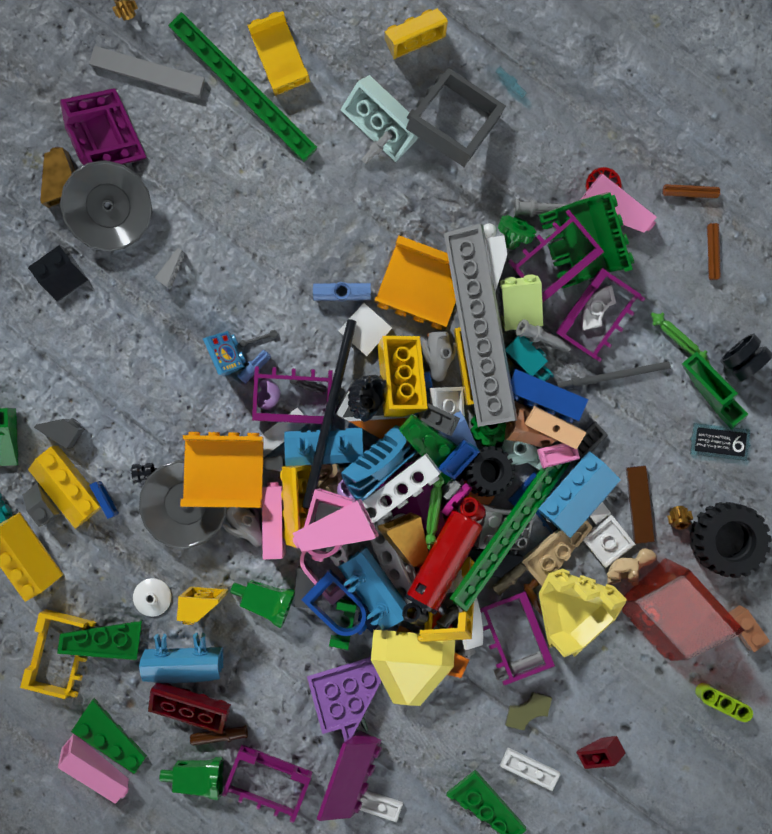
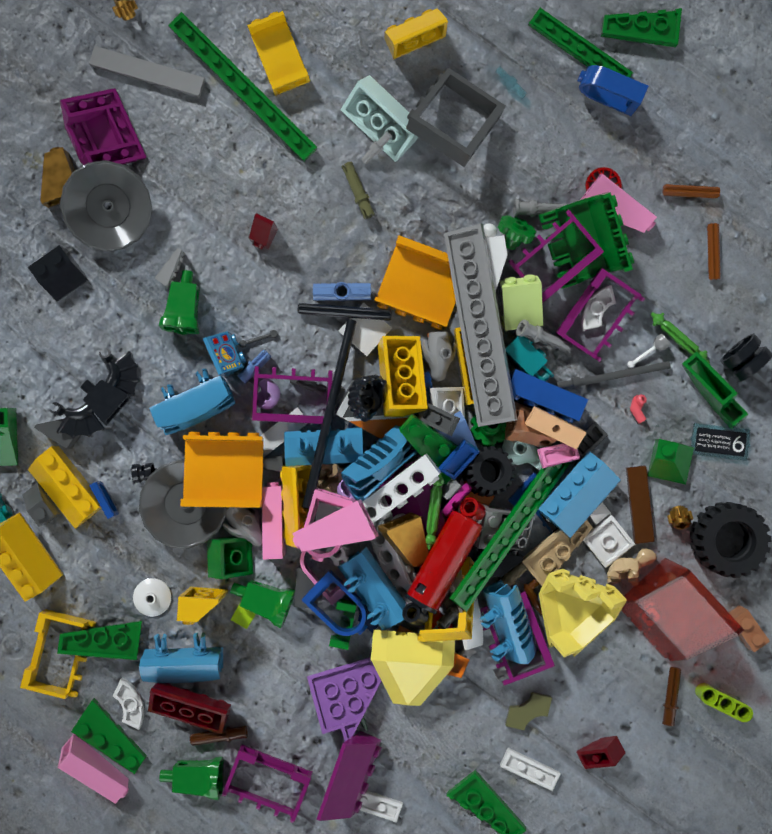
(103, 399): none -> black torso
(131, 703): none -> white tile
(182, 307): none -> green piece
(192, 405): none -> dark azure piece
(229, 557): none -> green slope
(243, 617): none -> lime tile
(262, 232): none -> dark red slope
(344, 311): none -> black axle
(361, 197): none -> olive pin
(510, 623): none -> dark azure piece
(574, 43): none -> green tile
(612, 89): none -> blue window
(636, 408): none -> coral arm
(650, 28): none -> green wing
(660, 343): none -> hinge
(670, 461): none -> green slope
(671, 696): none -> reddish brown axle

